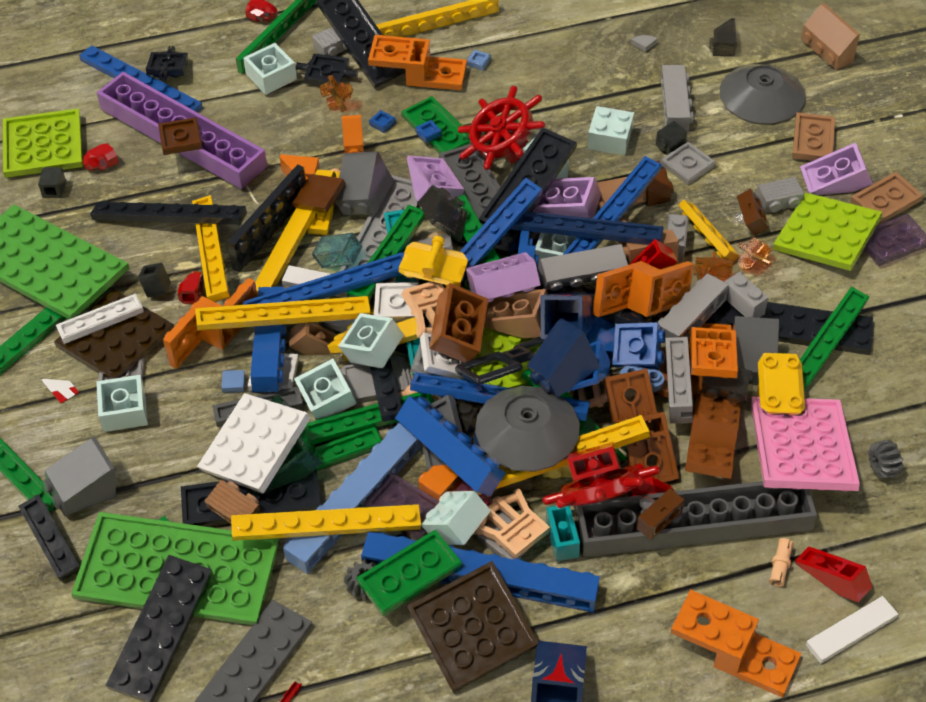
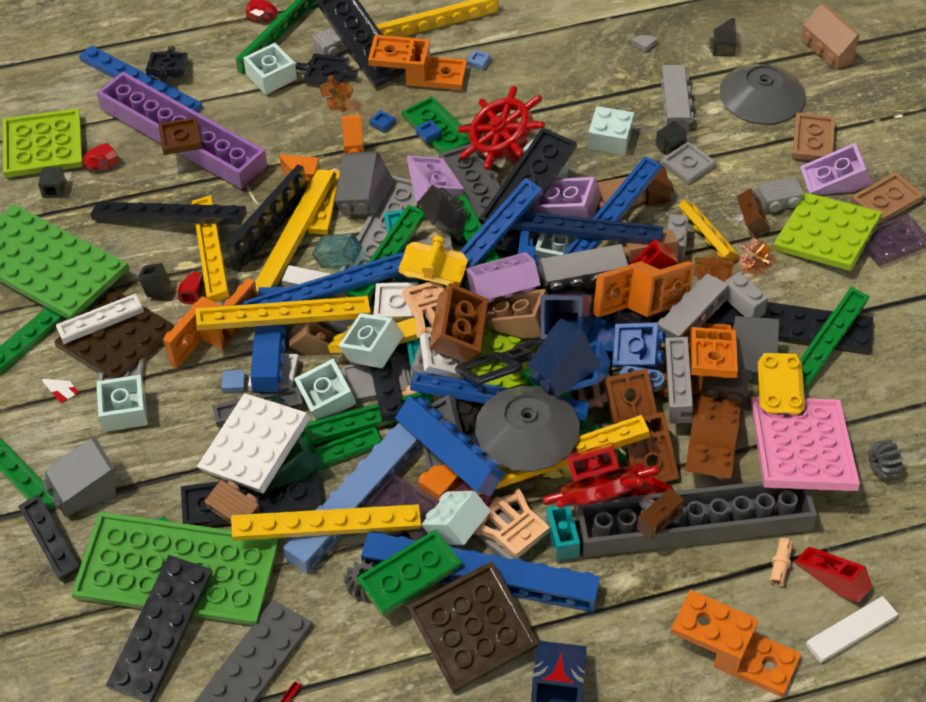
(318, 193): reddish brown tile -> none

